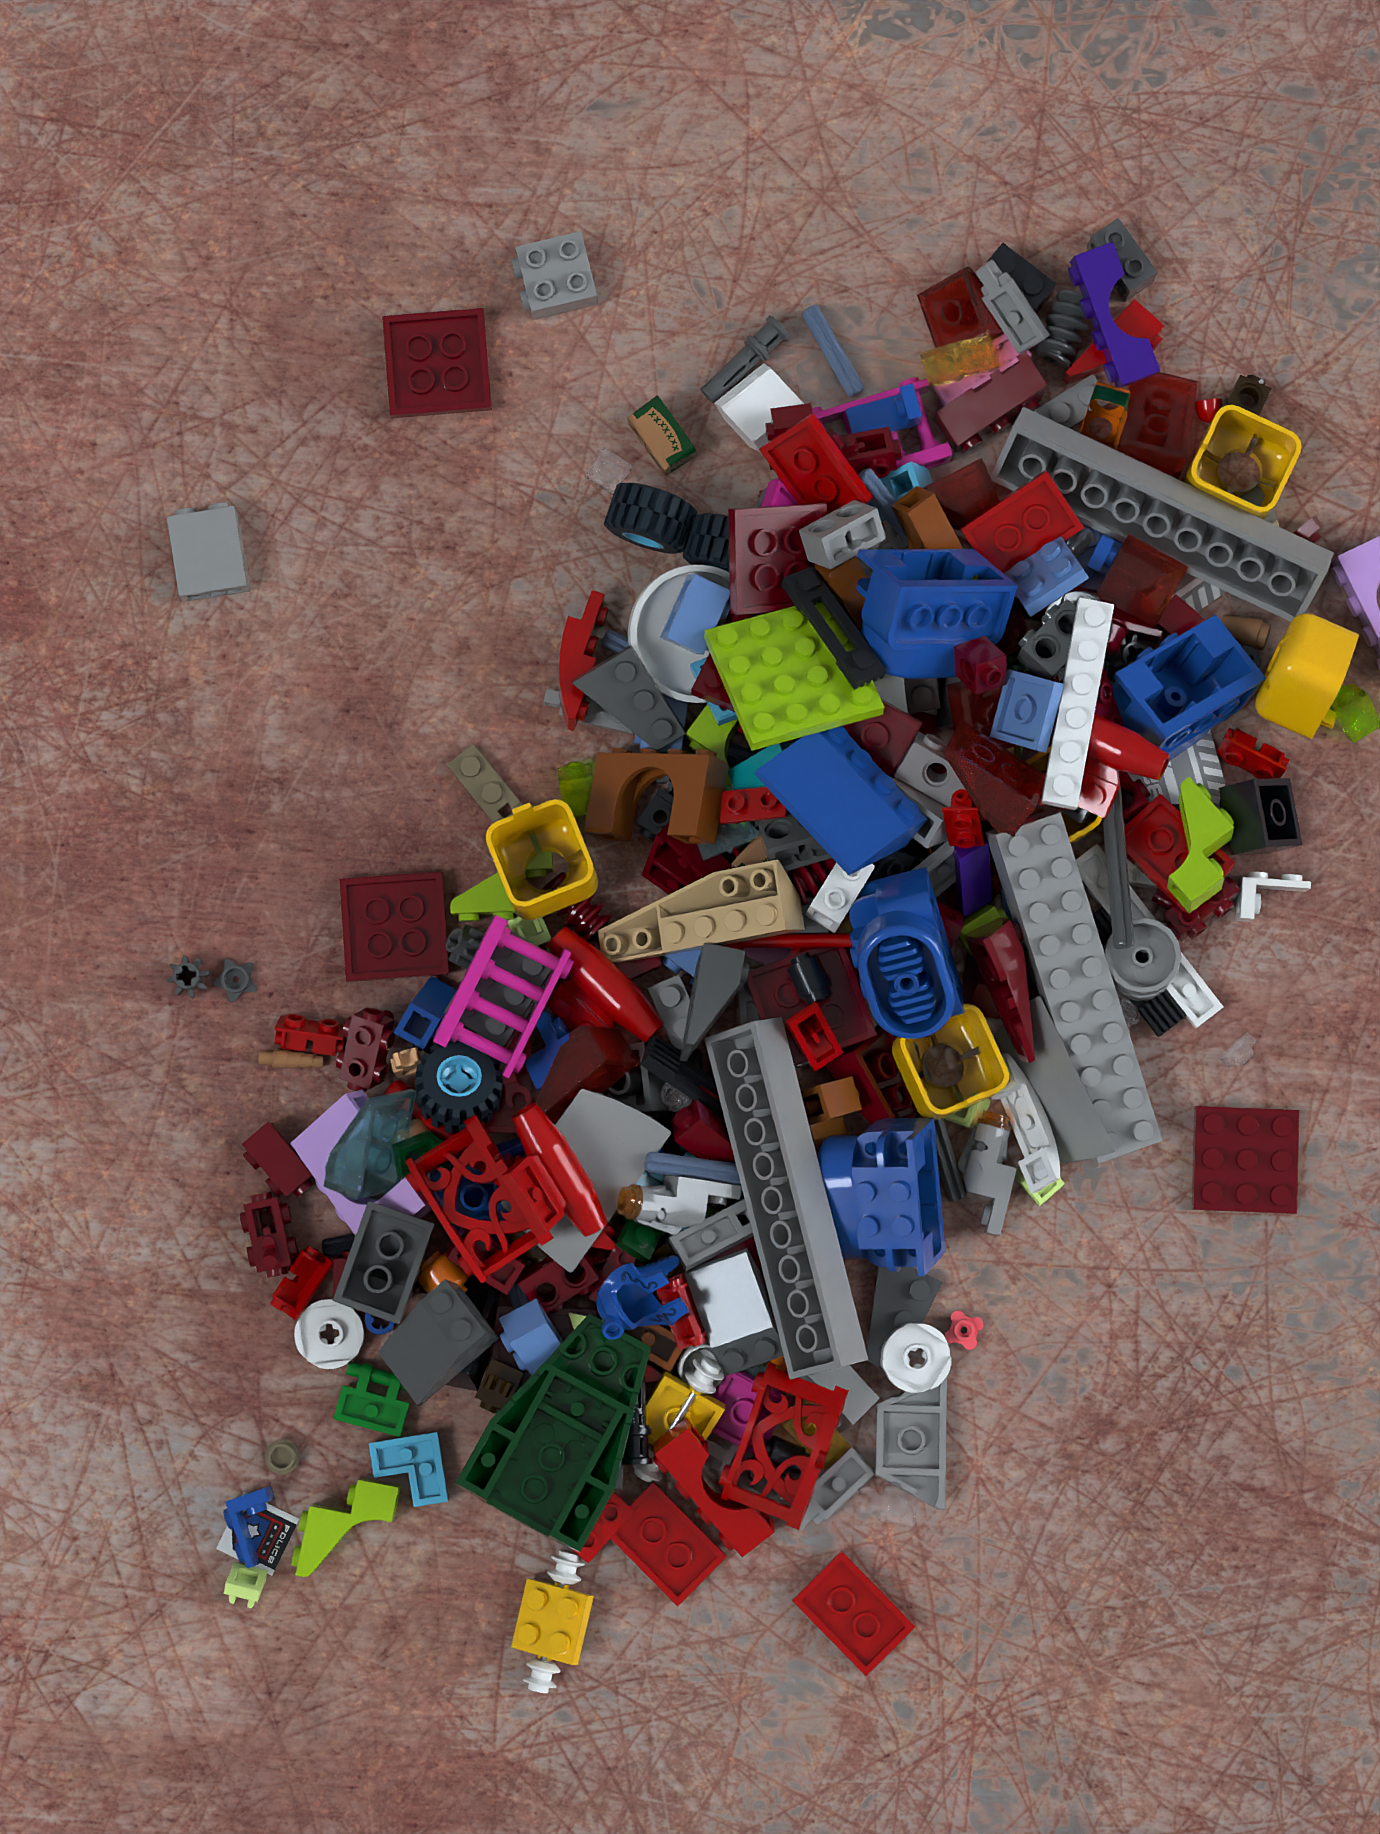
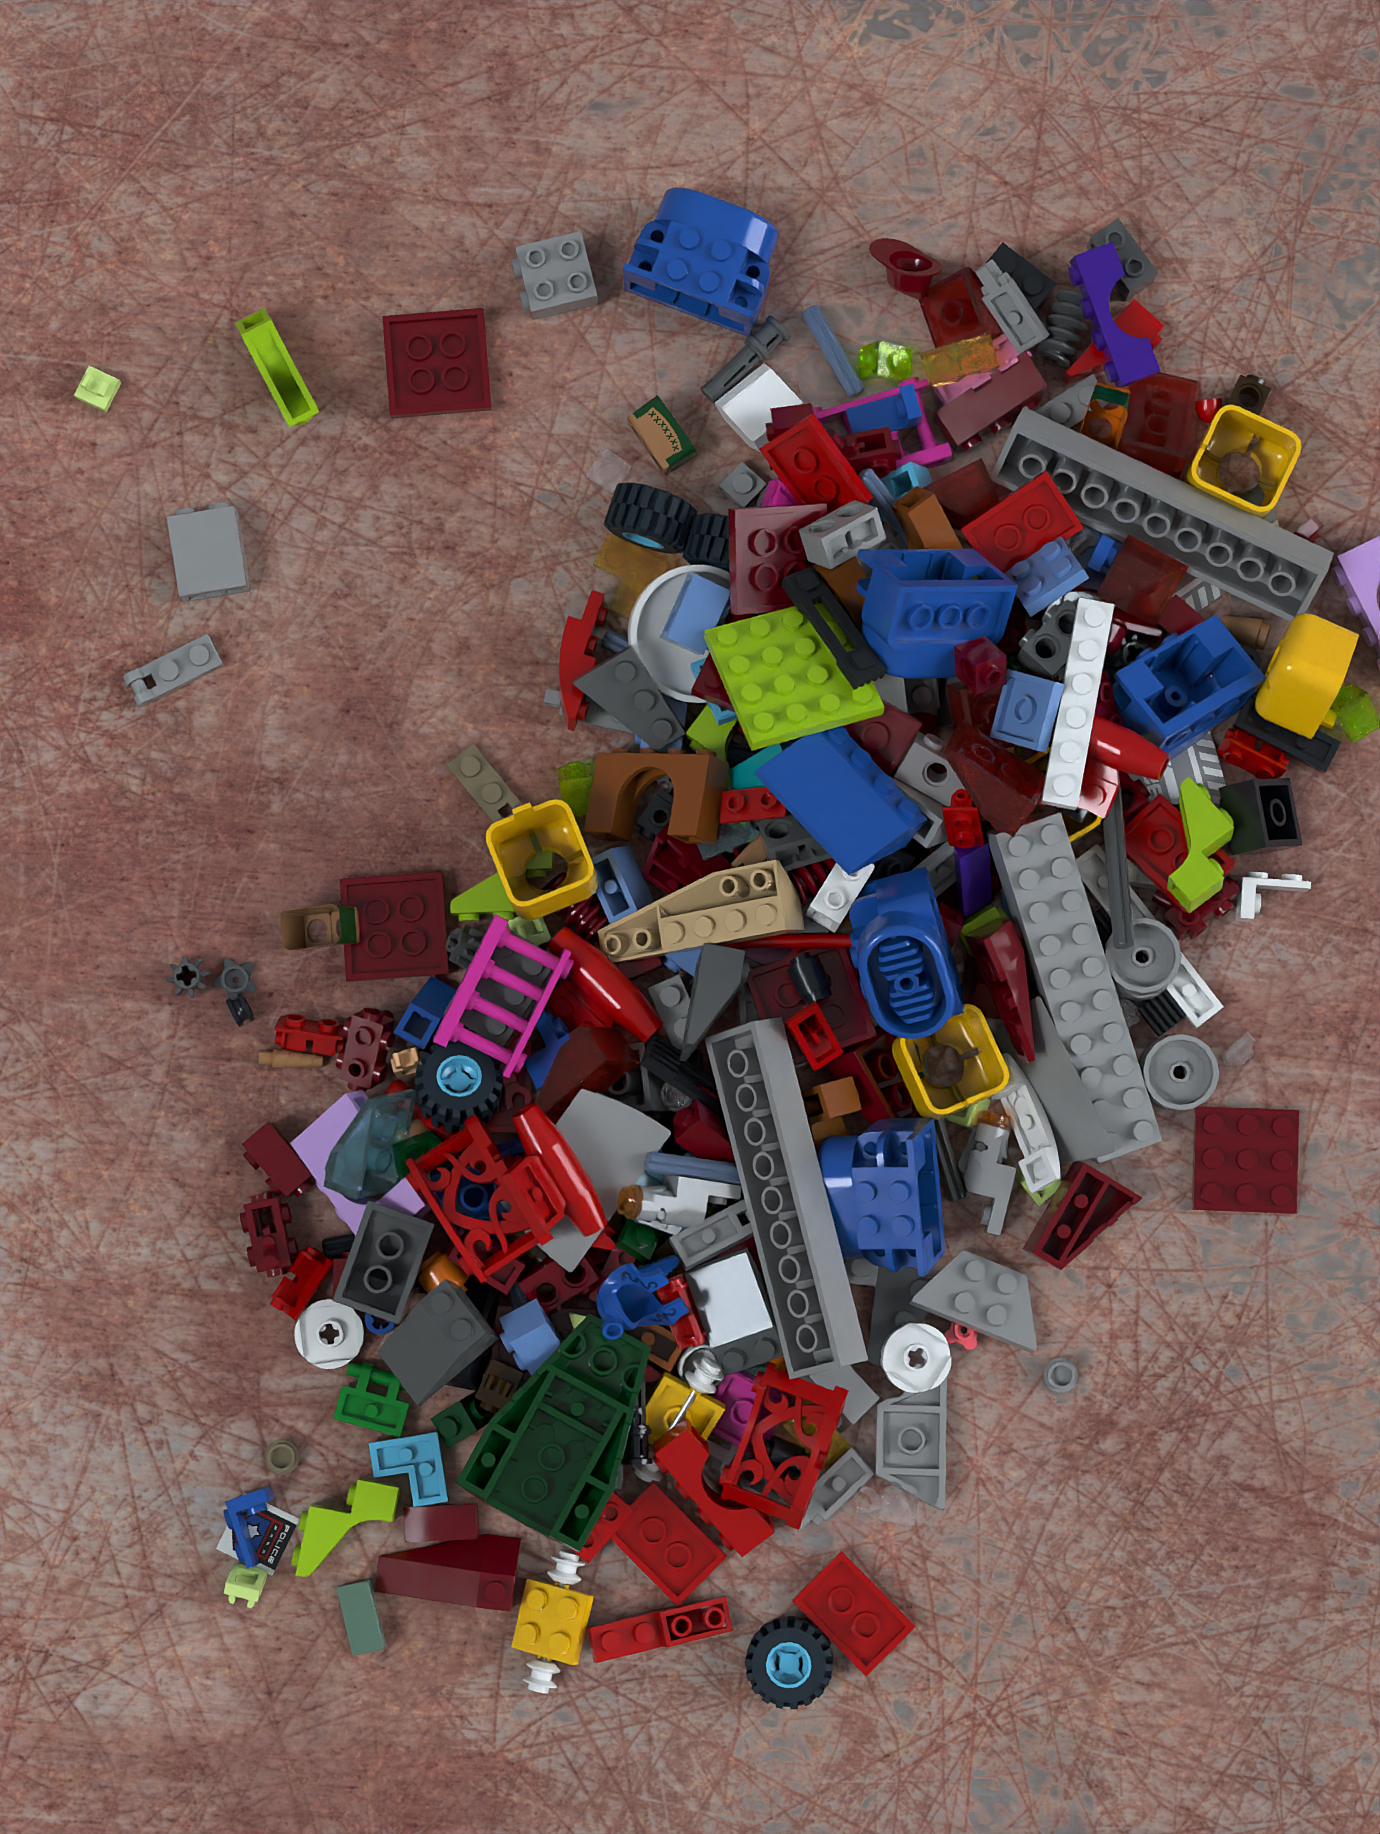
(97, 389): none -> yellowish green tile
(174, 670): none -> light grey plate
(240, 1009): none -> black bush
(277, 368): none -> lime arch
(295, 927): none -> medium nougat piece
(361, 1617): none -> sand green slope
(441, 1522): none -> dark red slope
(455, 1572): none -> dark red wedge
(461, 1420): none -> dark green bracket
(620, 883): none -> medium blue brick
(631, 565): none -> clear yellow plate
(659, 1628): none -> red slope
(704, 259): none -> blue brick
(742, 485): none -> light grey plate
(789, 1662): none -> black wheel
(861, 1272): none -> light grey plate
(885, 362): none -> clear neon green bracket
(906, 266): none -> dark red piece
(982, 1299): none -> light grey wing
(1060, 1375): none -> light grey plate
(1078, 1214): none -> dark red wedge
(1198, 1072): none -> light grey wheel
(1312, 752): none -> black plate

